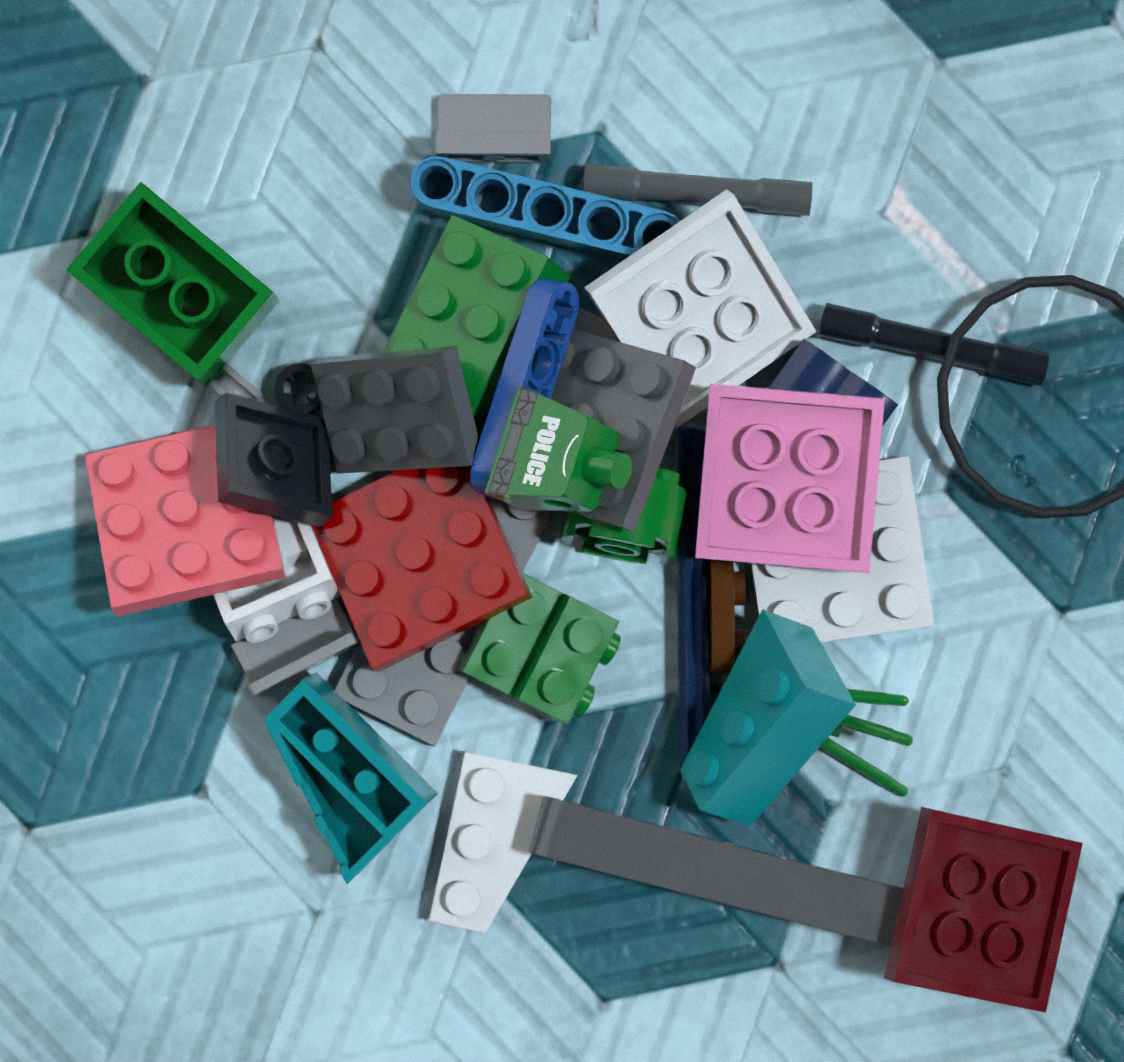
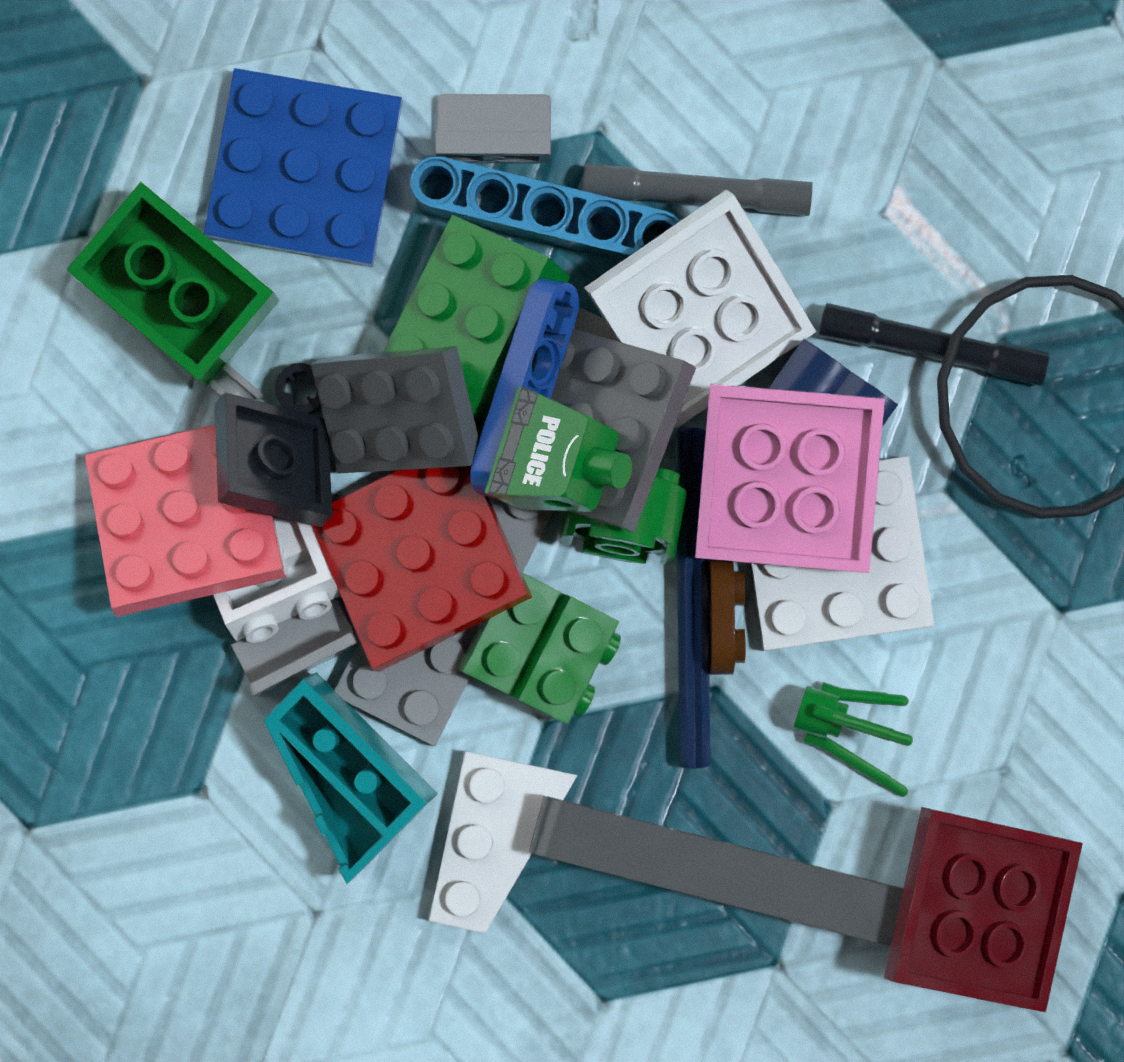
(303, 167): none -> blue plate
(765, 720): teal wedge -> none

